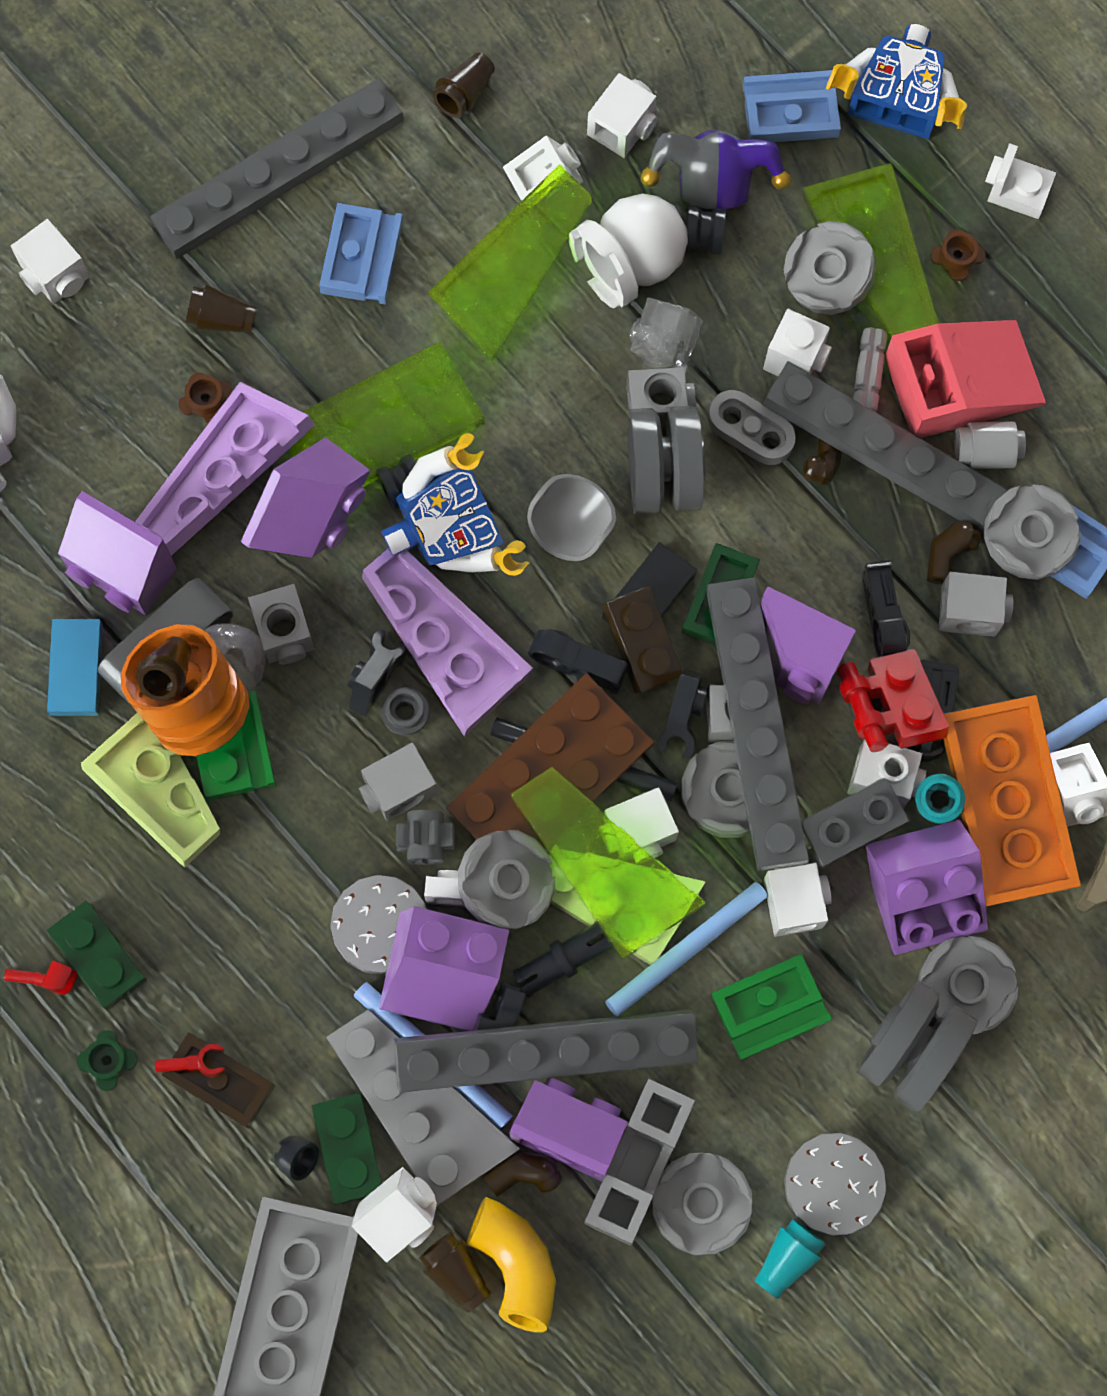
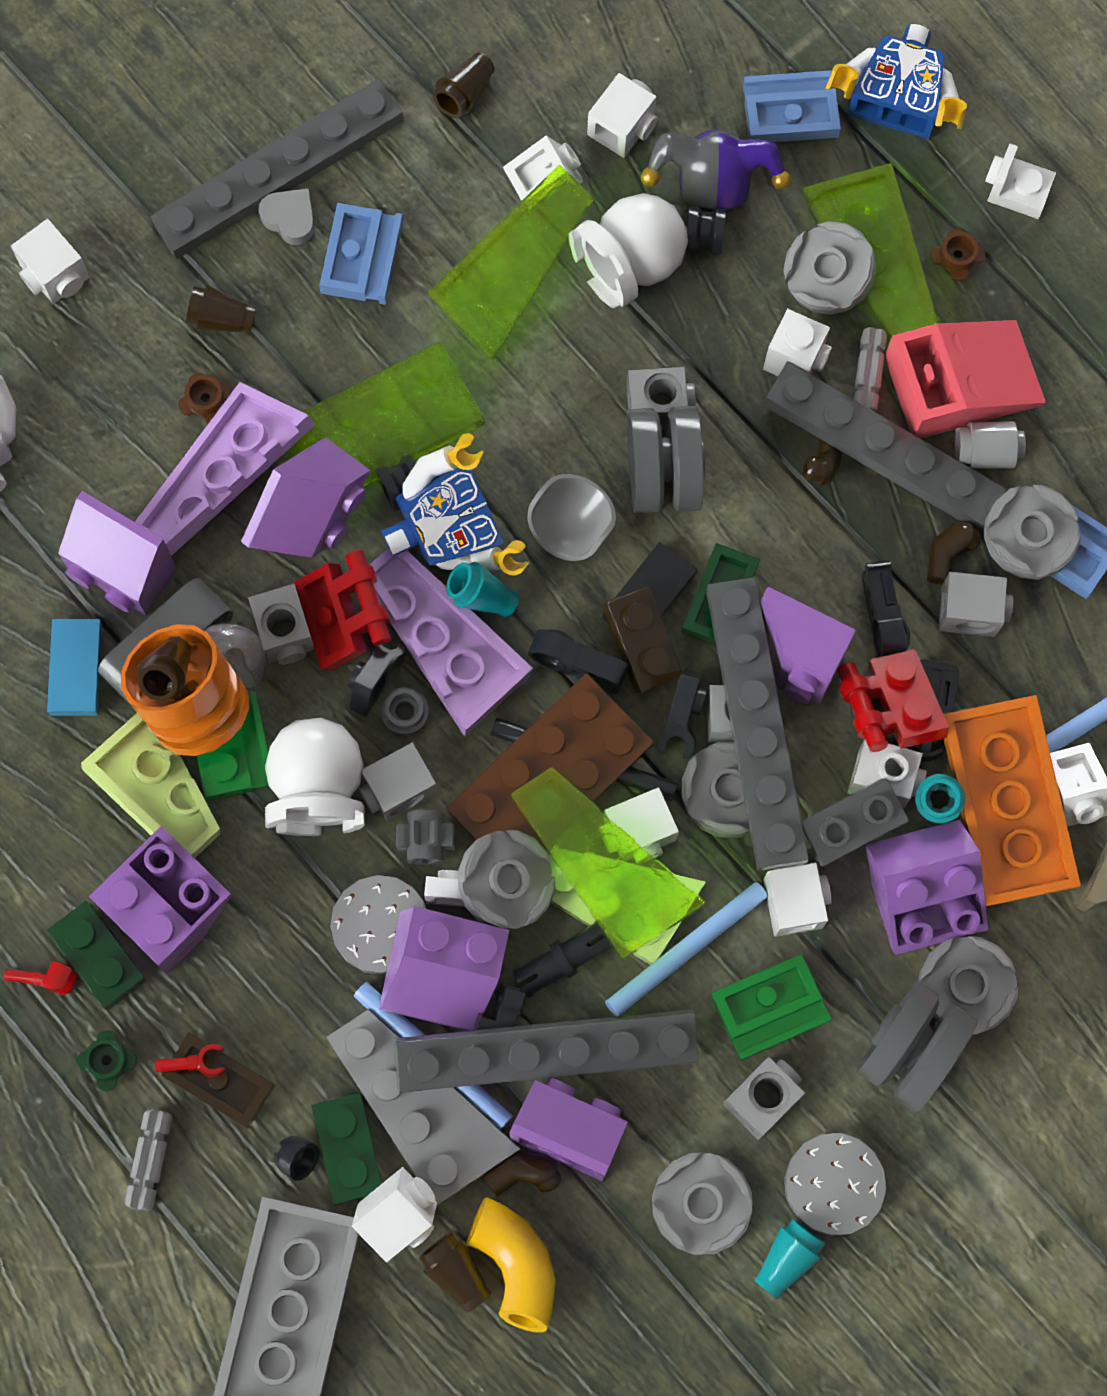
(148, 1160): none -> light grey axle
(162, 899): none -> medium lavender slope
(289, 214): none -> light grey tile
(314, 773): none -> white tile
(331, 614): none -> red plate
(478, 589): none -> teal cone
(639, 1162): light grey arch -> none
(665, 335): clear brick -> none
(749, 1112): none -> light grey brick
(754, 426): light grey plate -> none

